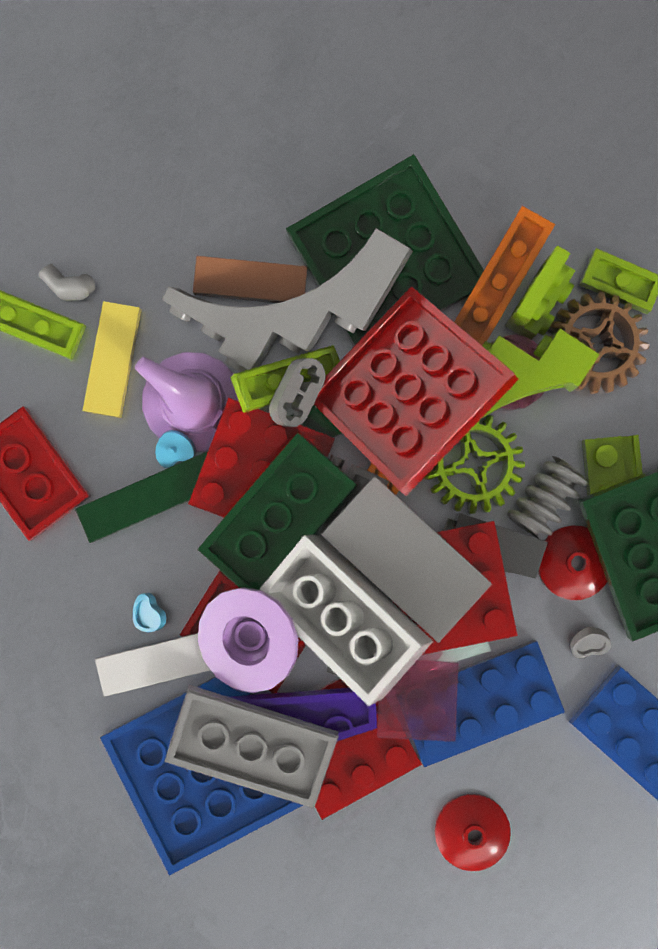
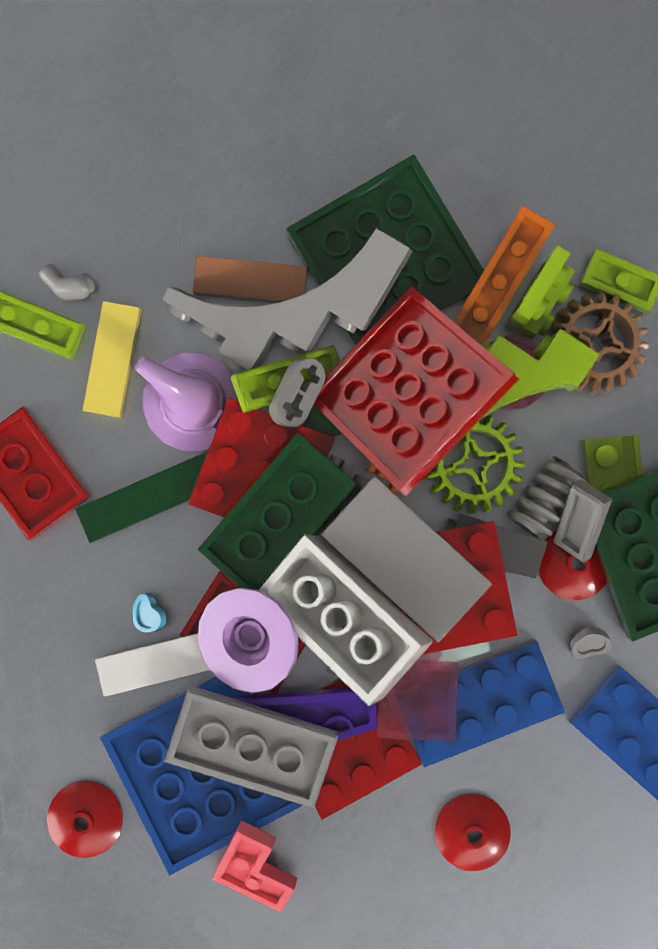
(100, 809): none -> red dish
(174, 447): medium azure piece -> none
(246, 871): none -> coral plate
(582, 520): none -> light grey tile

